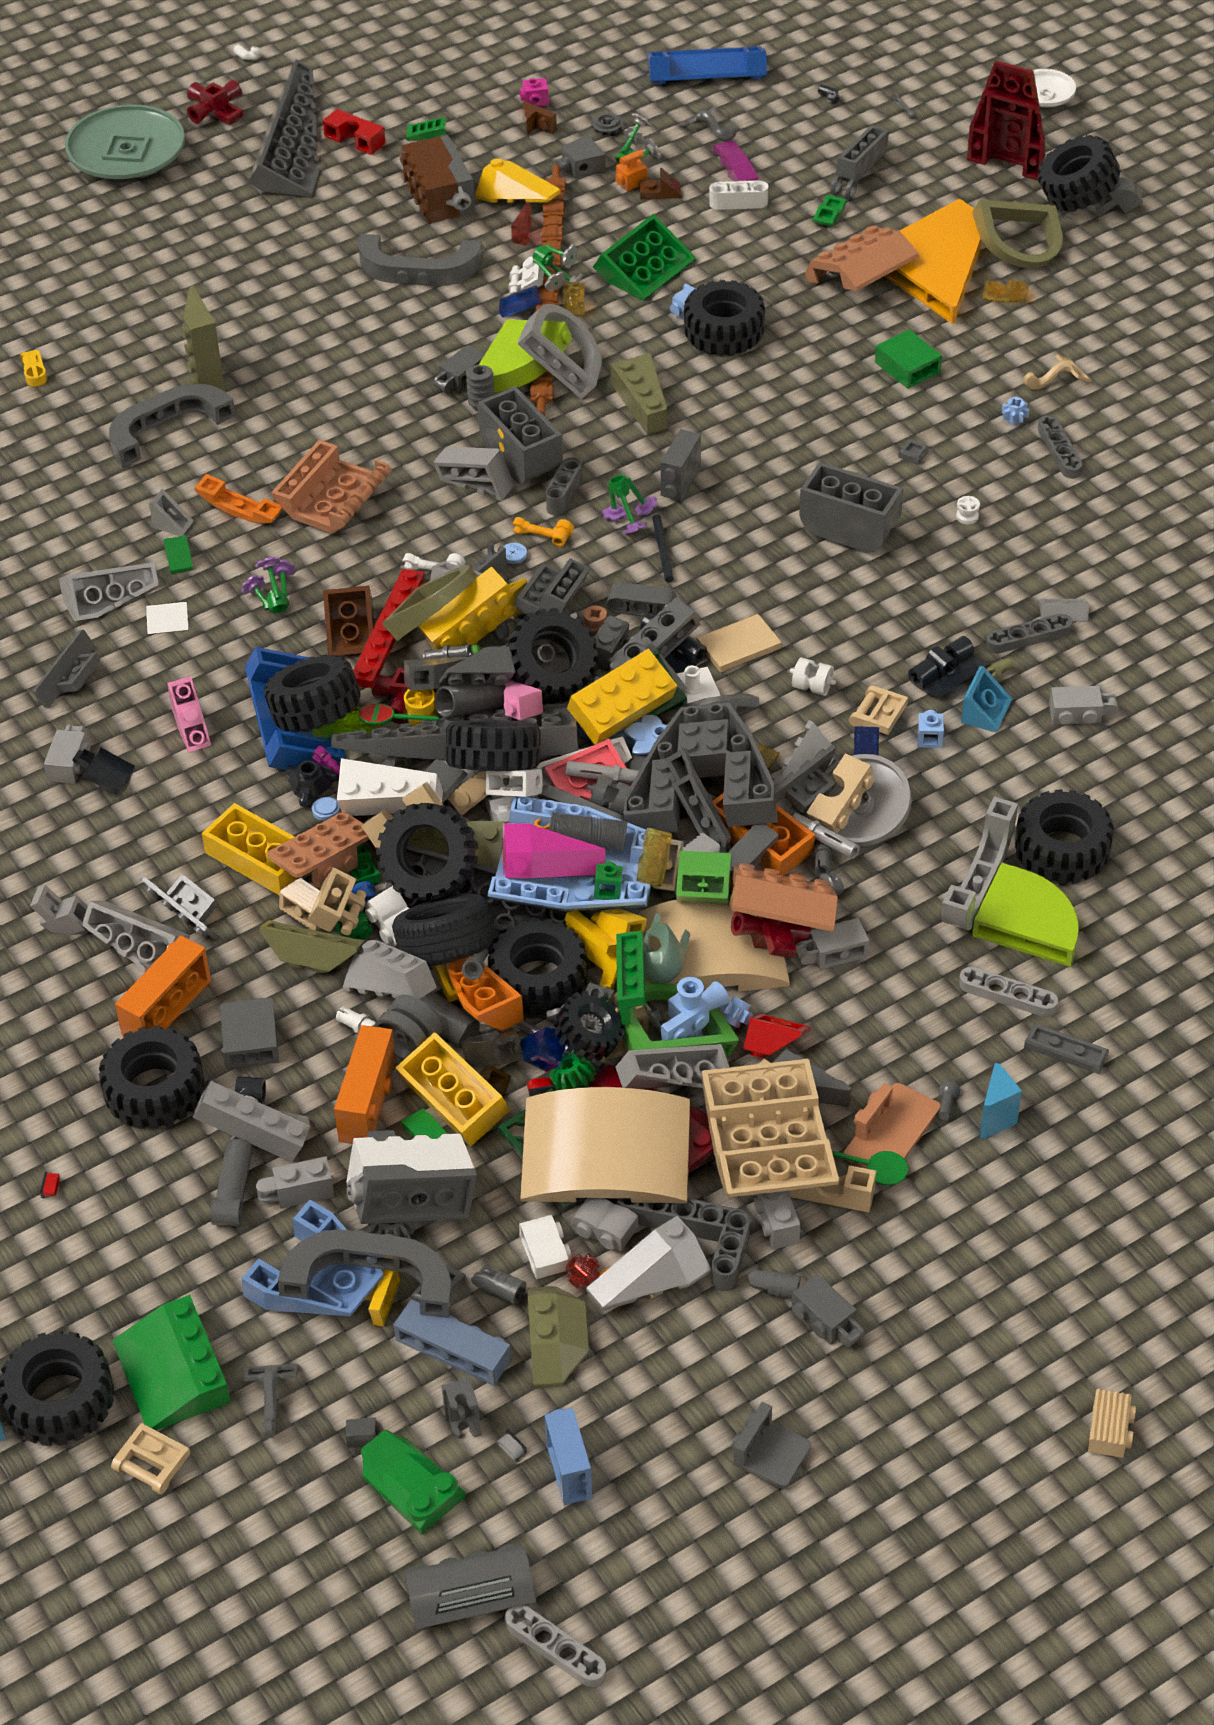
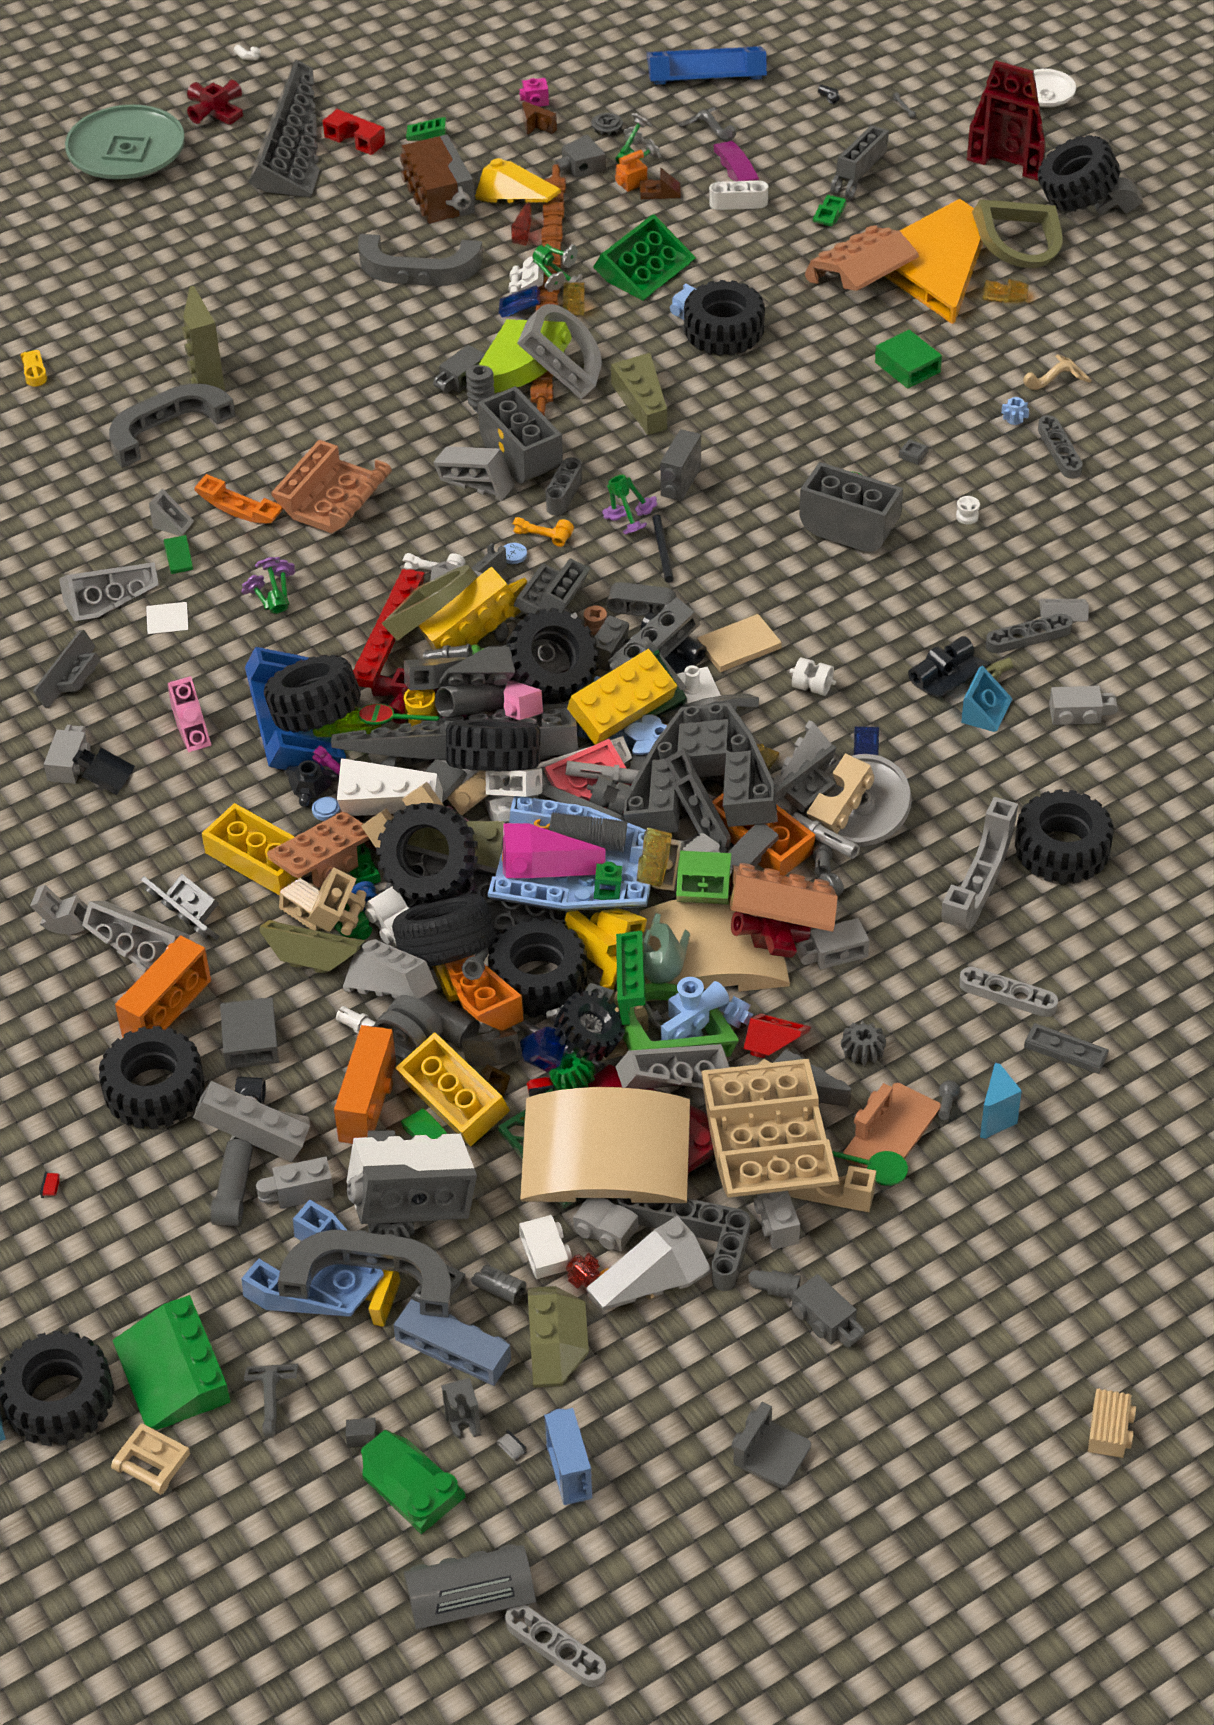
(348, 619): reddish brown slope -> none
(863, 1042): none -> dark grey gear
(885, 712): tan plate -> none
(930, 723): light blue brick -> none
(1028, 916): lime brick -> none

